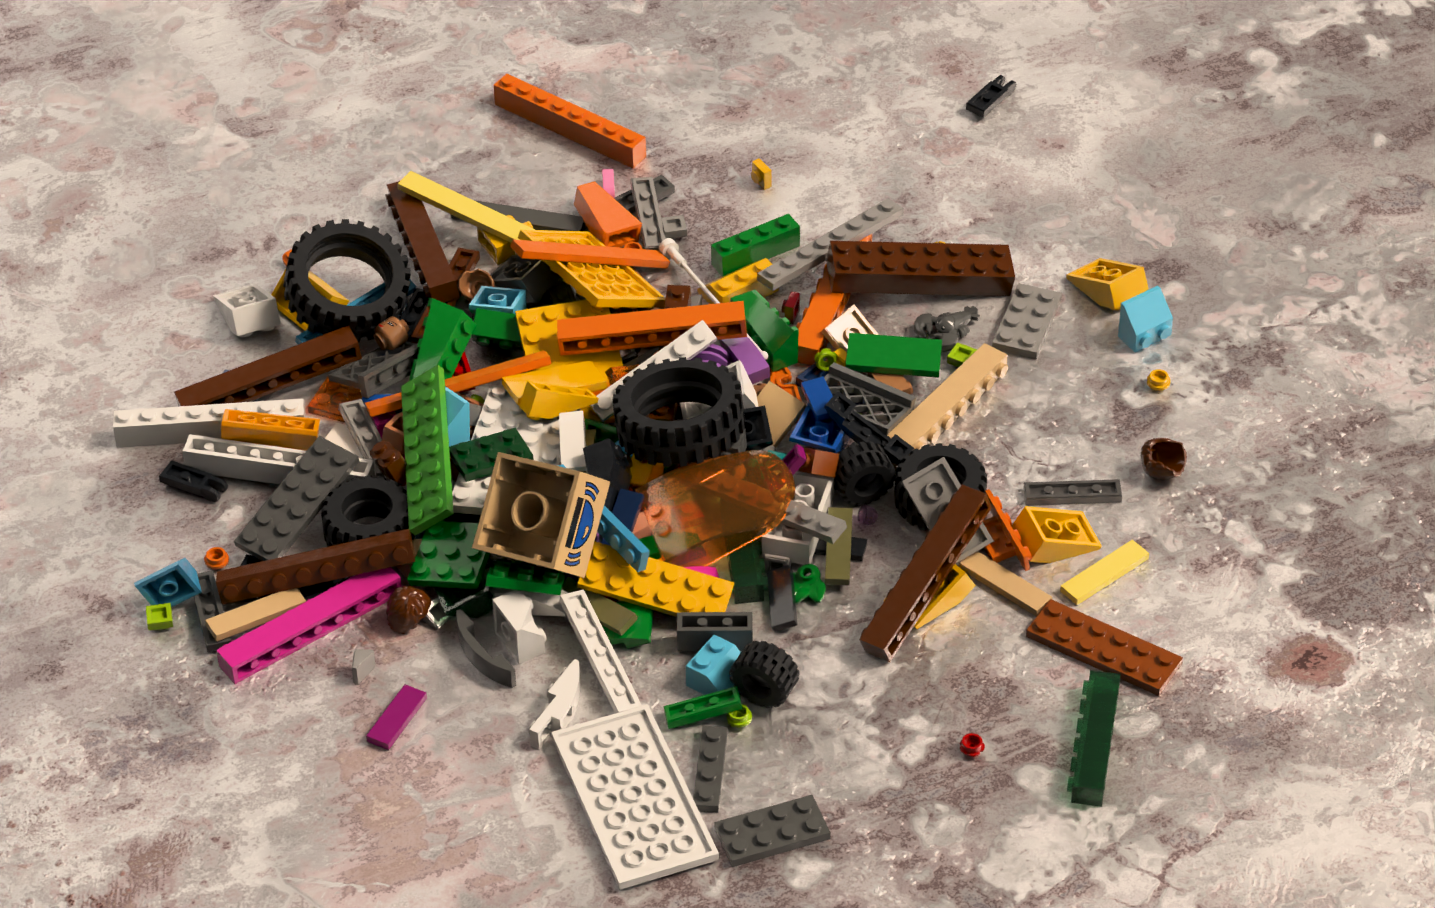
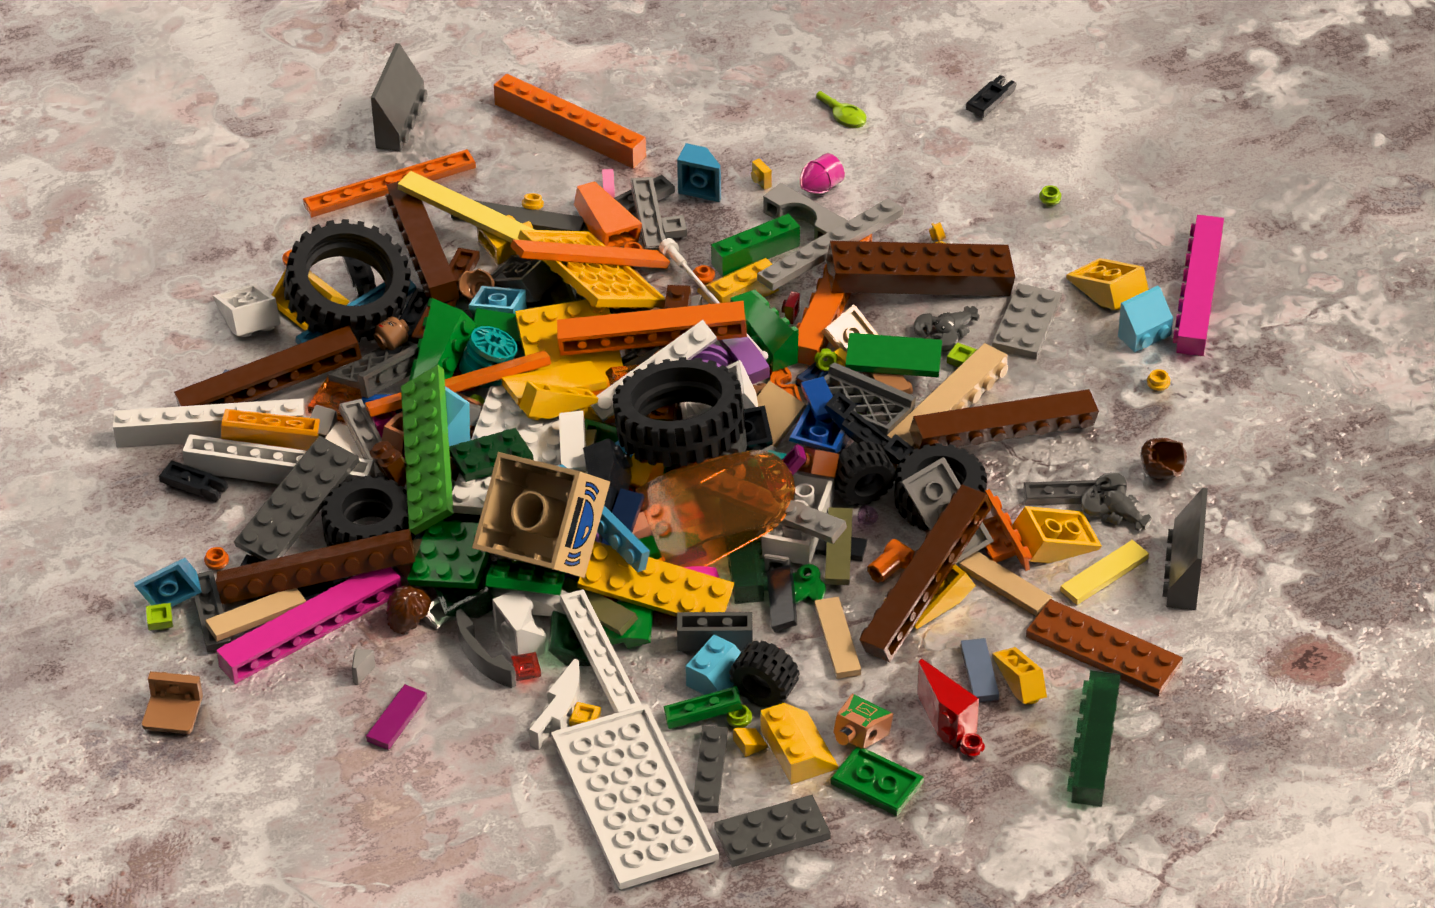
(172, 702): none -> medium nougat bracket
(327, 418): none -> light grey slope
(359, 274): none -> black hinge
(377, 186): none -> orange tile
(396, 101): none -> dark grey slope
(487, 348): none -> teal wheel
(526, 666): none -> clear red plate
(533, 201): none -> yellow plate
(564, 642): none -> clear green slope
(584, 713): none -> yellow tile
(699, 173): none -> dark azure slope
(704, 273): none -> orange plate
(748, 740): none -> yellow slope
(786, 200): none -> light grey arch
(796, 743): none -> yellow slope
(822, 174): none -> dark pink helmet
(837, 637): none -> tan tile
(844, 113): none -> lime piece
(861, 722): none -> nougat torso
(877, 780): none -> green tile
(895, 556): none -> orange piece
(937, 232): none -> yellow plate
(947, 704): none -> red slope
(979, 669): none -> sand blue tile
(1005, 420): none -> reddish brown brick
(1021, 675): none -> yellow slope
(1050, 195): none -> lime plate
(1115, 502): none -> dark grey animal
(1185, 554): none -> dark grey slope
(1199, 285): none -> dark pink brick

